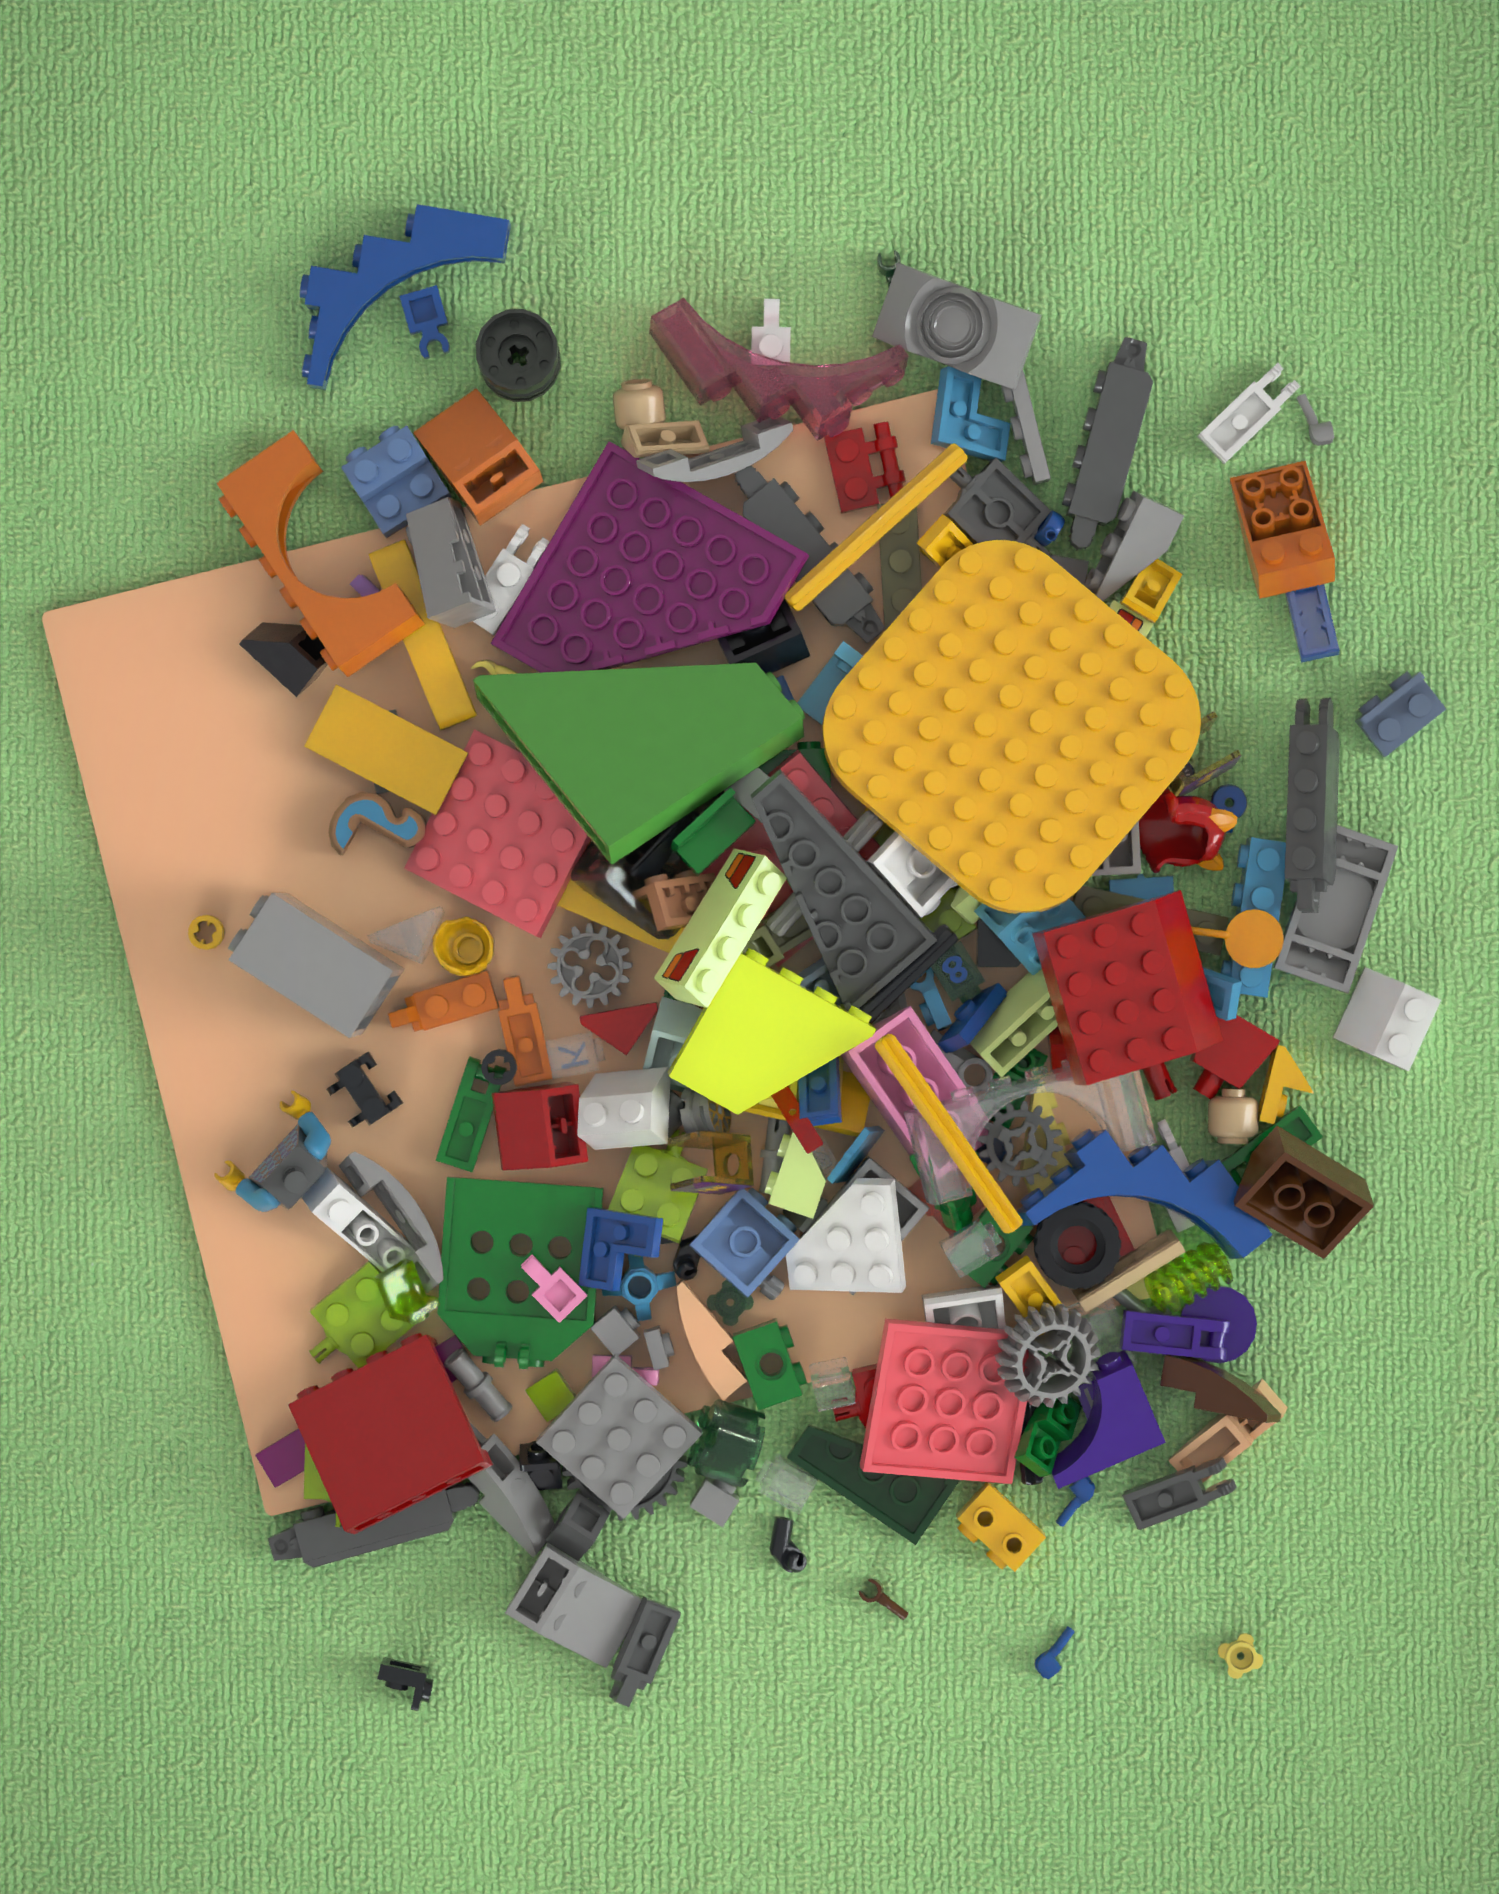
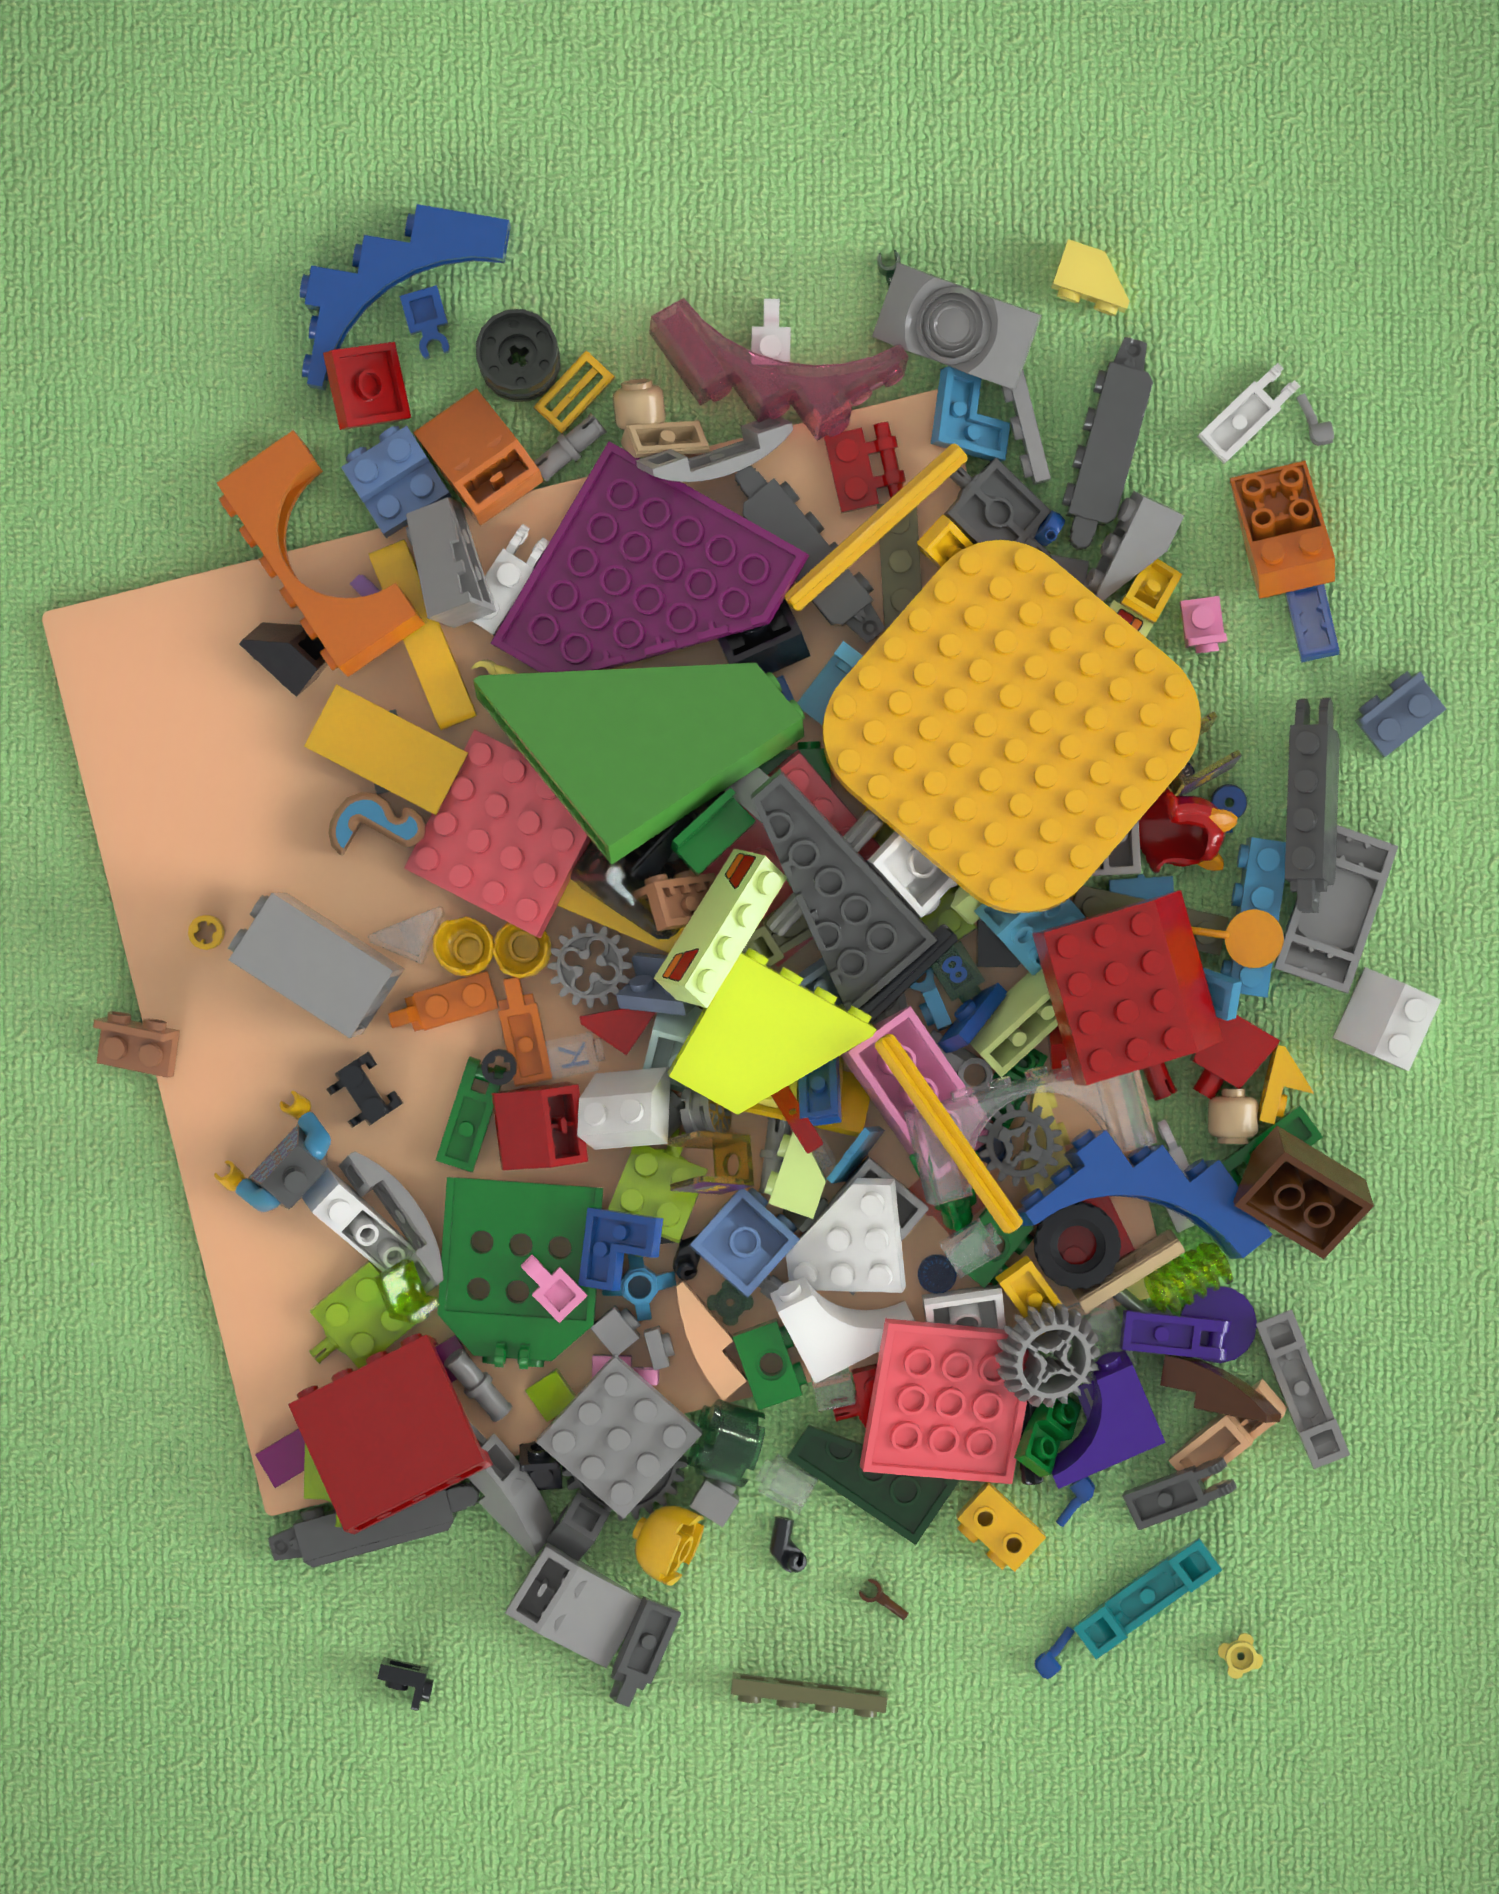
(137, 1045): none -> nougat bracket
(367, 385): none -> red plate
(521, 952): none -> yellow hair
(569, 446): none -> light grey pin
(596, 368): none -> yellow tile
(645, 992): none -> sand blue bracket
(667, 1541): none -> yellow cylinder
(824, 1696): none -> olive plate
(830, 1334): none -> white arch
(936, 1274): none -> tile
(1089, 276): none -> light yellow slope
(1146, 1597): none -> teal slope
(1202, 624): none -> bright pink bracket
(1302, 1389): none -> light grey slope

